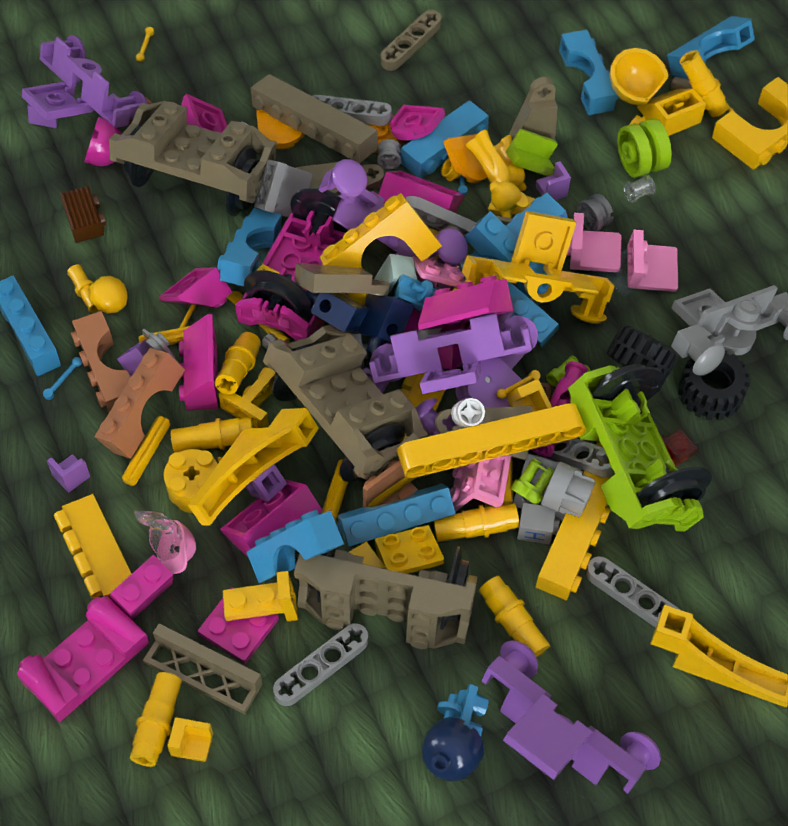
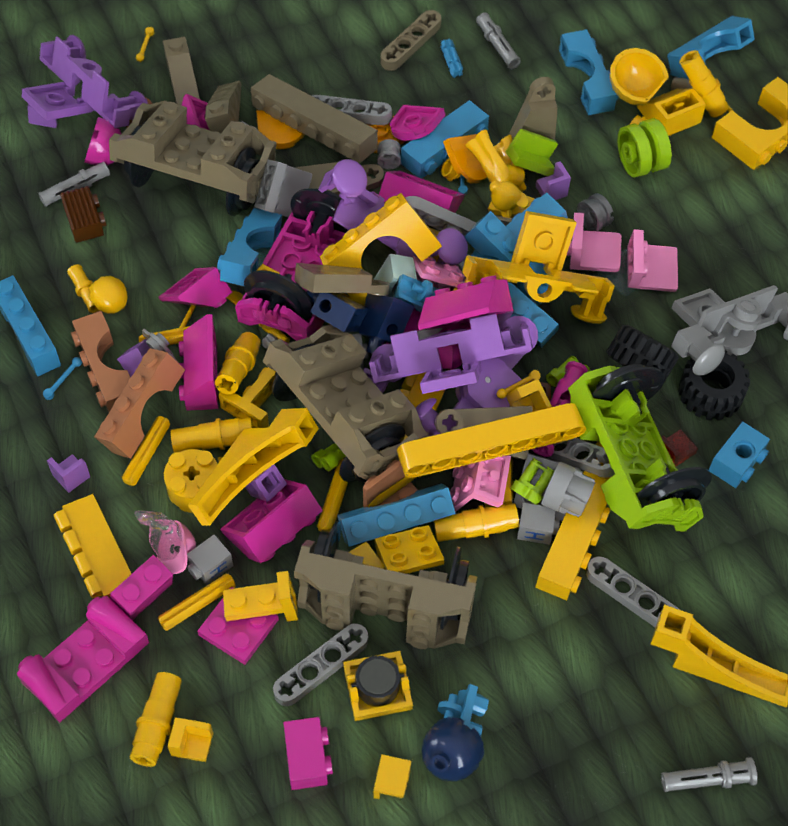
(83, 179): none -> light grey pin
(180, 68): none -> dark tan slope
(196, 602): none -> yellow axle
(208, 659): dark tan fence -> none
(209, 560): none -> light grey brick
(223, 106): none -> dark tan slope
(306, 753): none -> dark pink brick
(310, 536): dark azure arch -> none
(328, 458): none -> lime piece
(378, 685): none -> piece
(392, 777): none -> yellow panel
(451, 58): none -> dark azure axle
(473, 411): white wheel -> none
(494, 34): none -> light grey pin
(513, 615): yellow piece -> none
(551, 738): medium lavender piece -> none
(639, 188): clear bush -> none
(725, 777): none -> light grey pin
(744, 442): none -> dark azure brick

